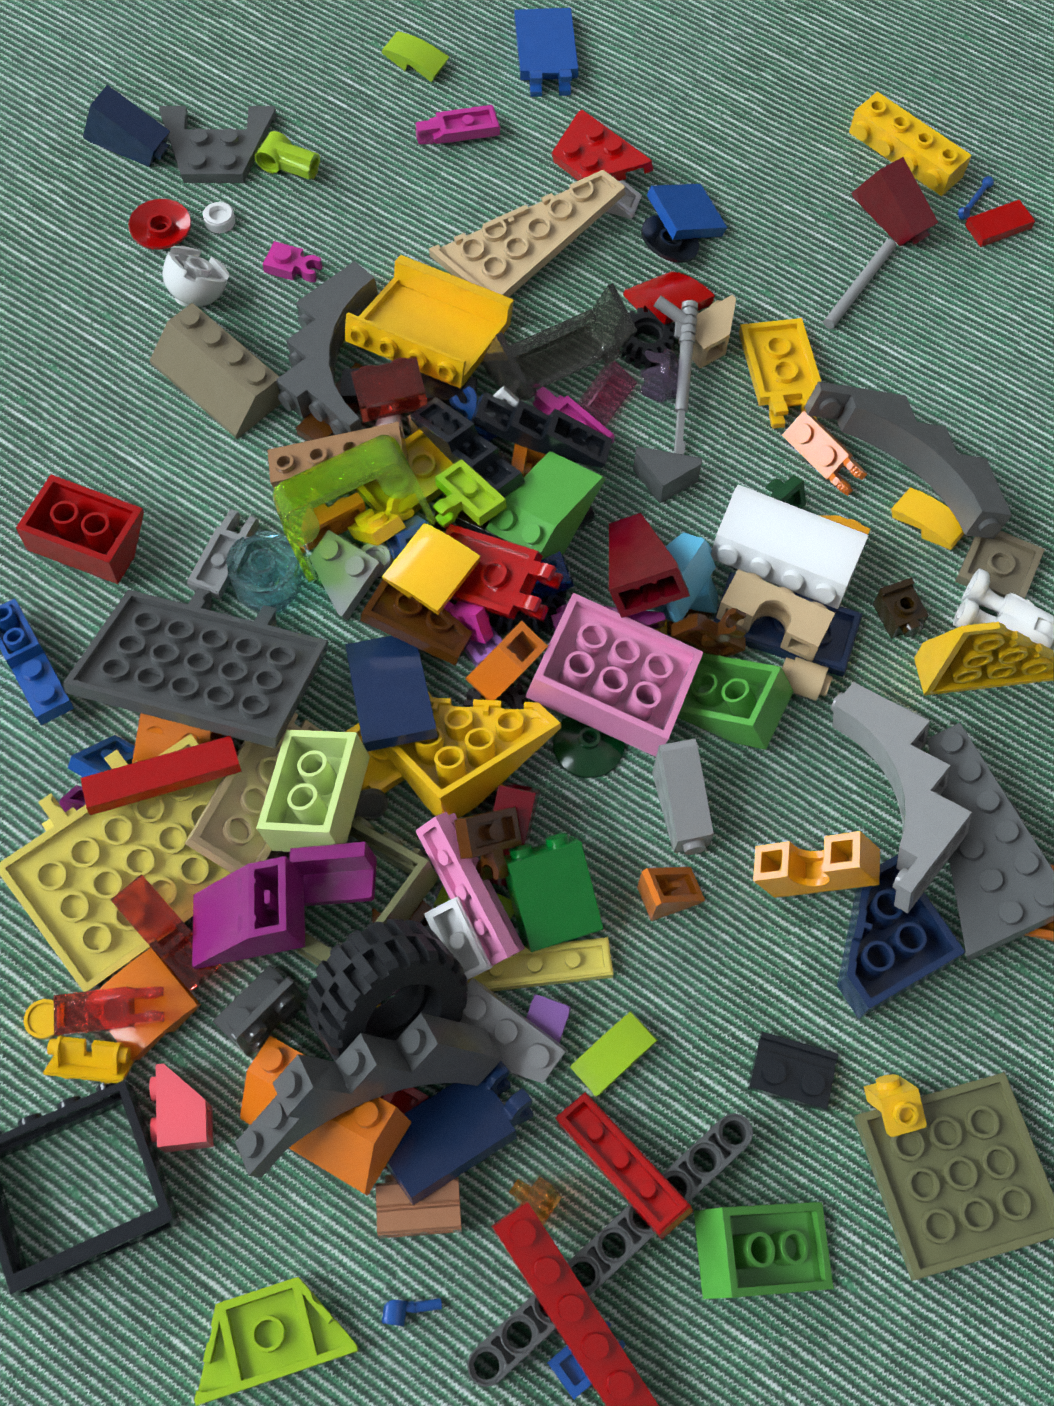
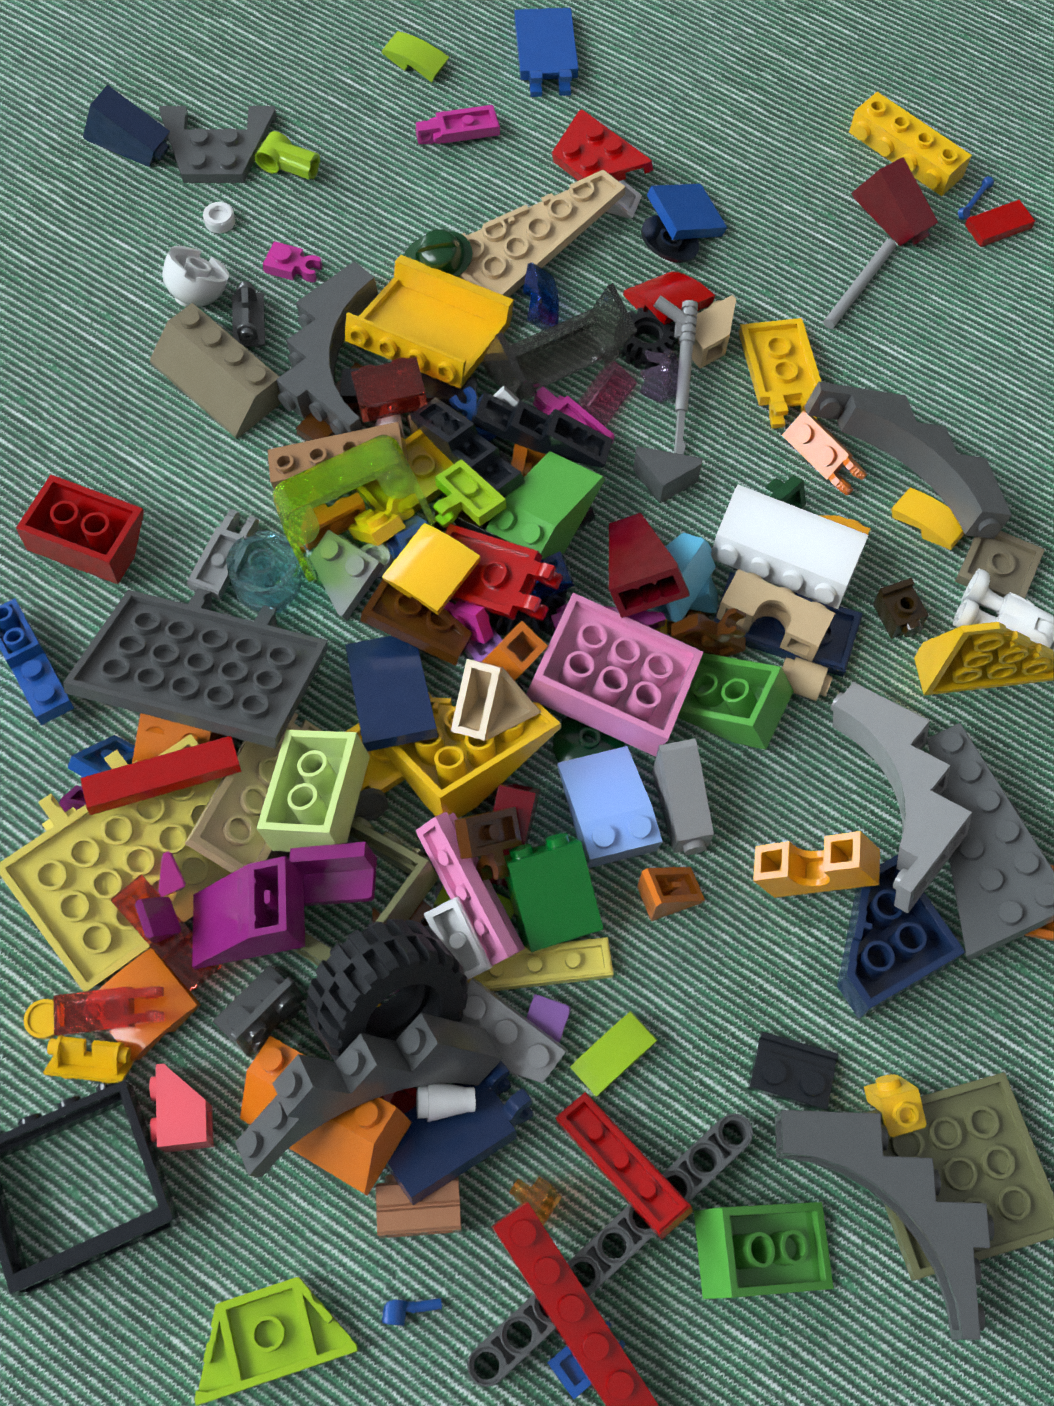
(158, 918): none -> magenta slope
(159, 224): red dish -> none
(170, 876): none -> dark pink slope
(248, 316): none -> dark grey hinge
(442, 251): none -> dark green piece
(443, 1101): none -> white cone
(489, 702): none -> tan slope
(544, 297): none -> clear blue slope
(609, 806): none -> light blue slope
(909, 1187): none -> dark grey arch

